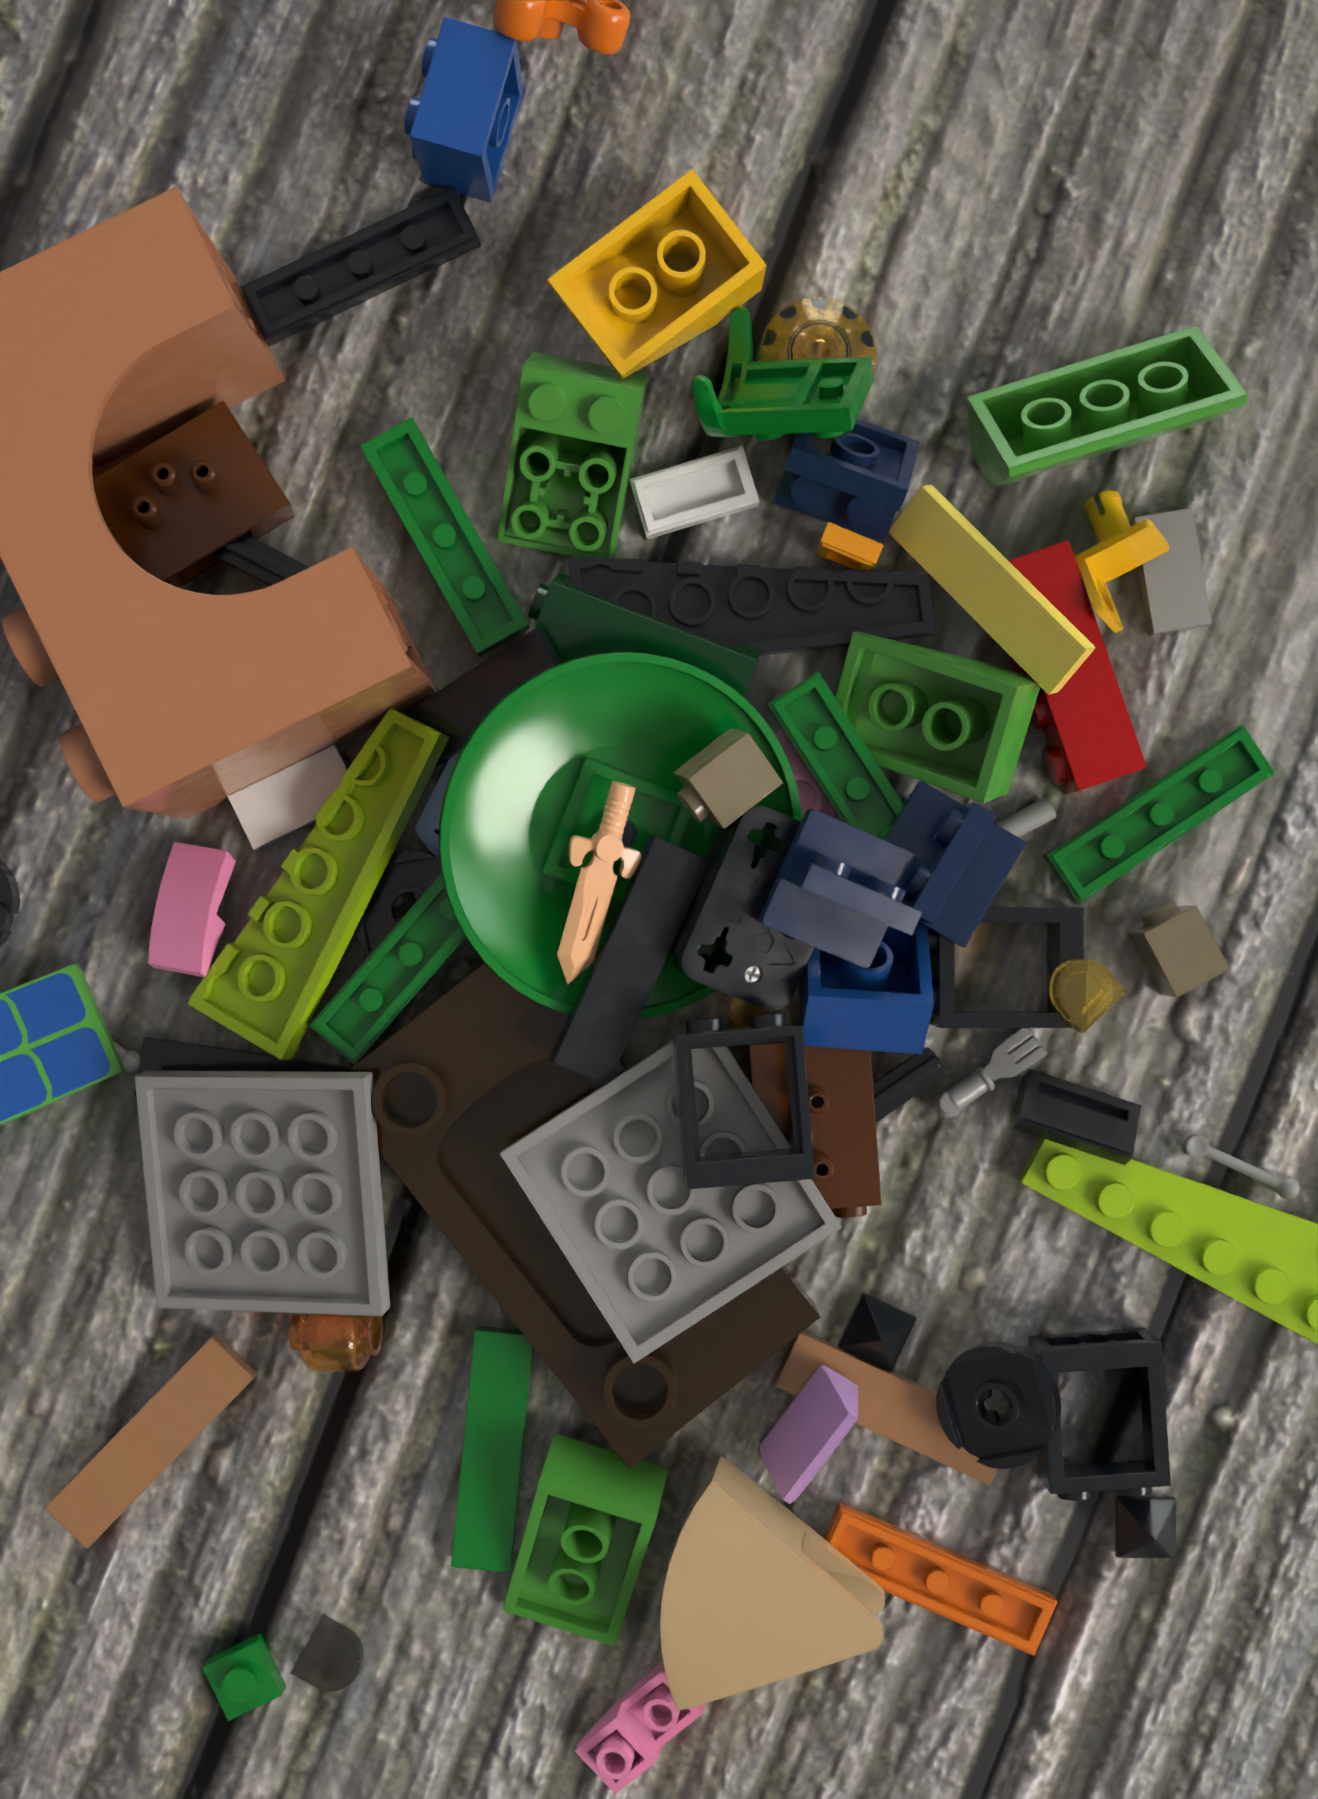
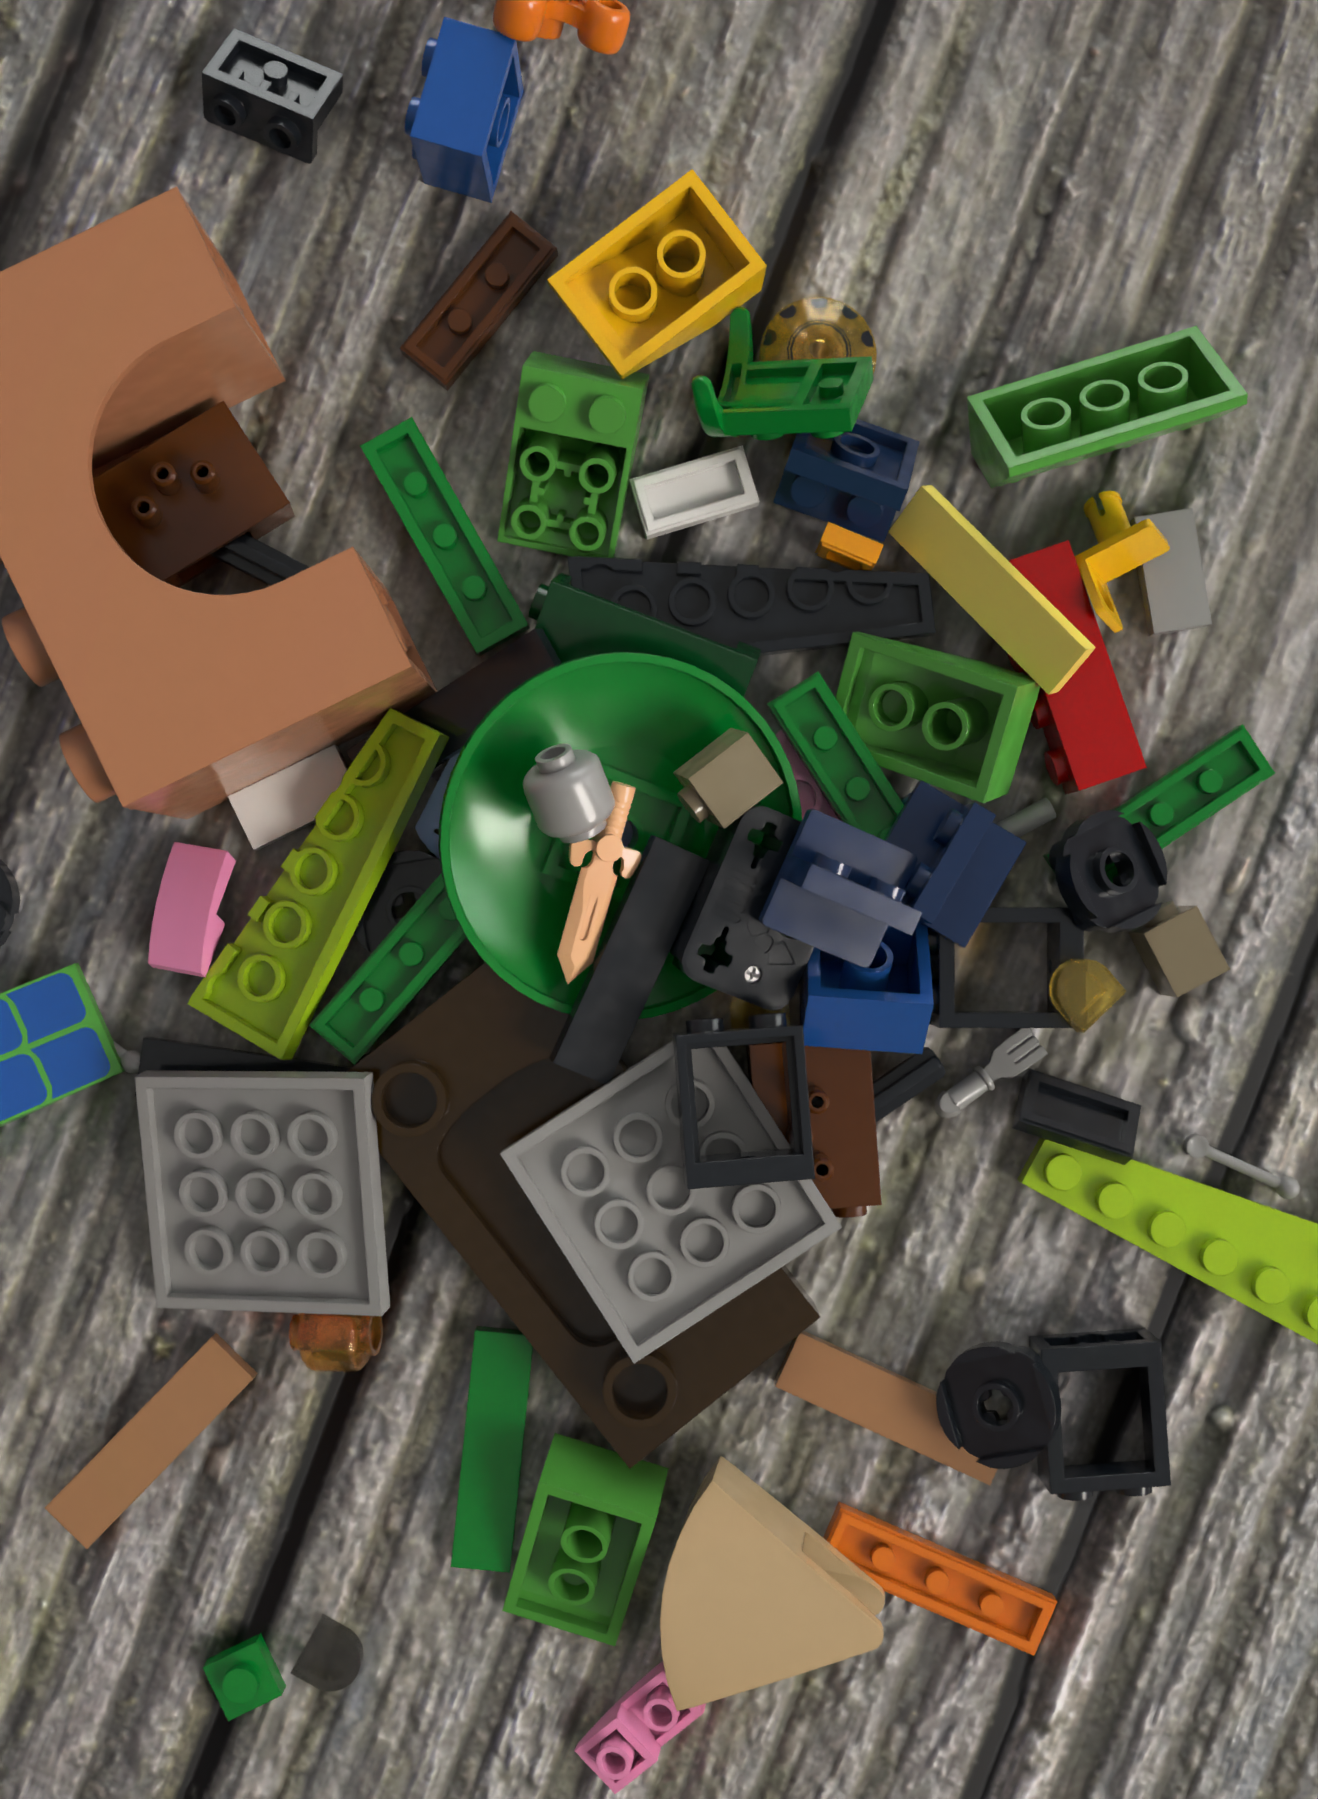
(269, 94): none -> black bracket
(361, 266): black tile -> none
(479, 300): none -> reddish brown tile
(568, 793): none -> light grey head
(809, 1431): lavender slope -> none
(877, 1331): black slope -> none
(1082, 876): none -> black plate
(1145, 1527): black slope -> none

